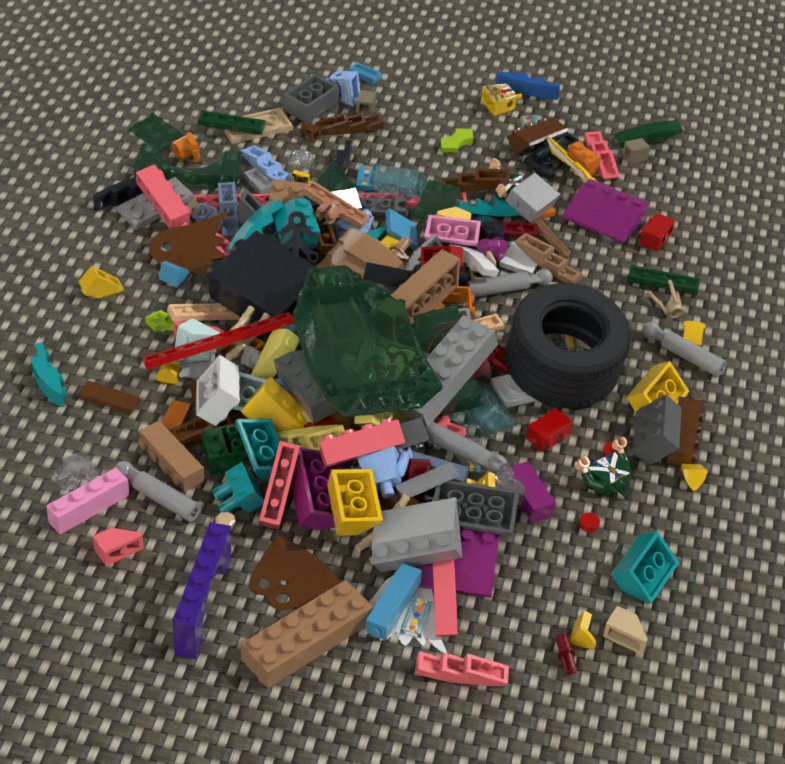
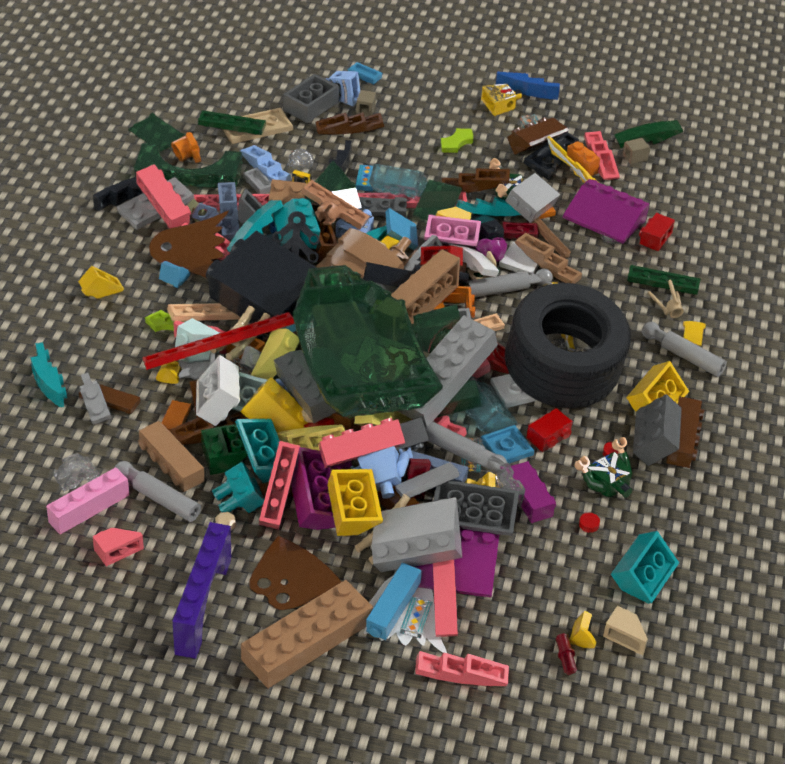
(94, 400): none -> light grey hinge
(310, 131): reddish brown bush -> none
(508, 443): none -> dark azure tile
(694, 475): yellow tile -> none

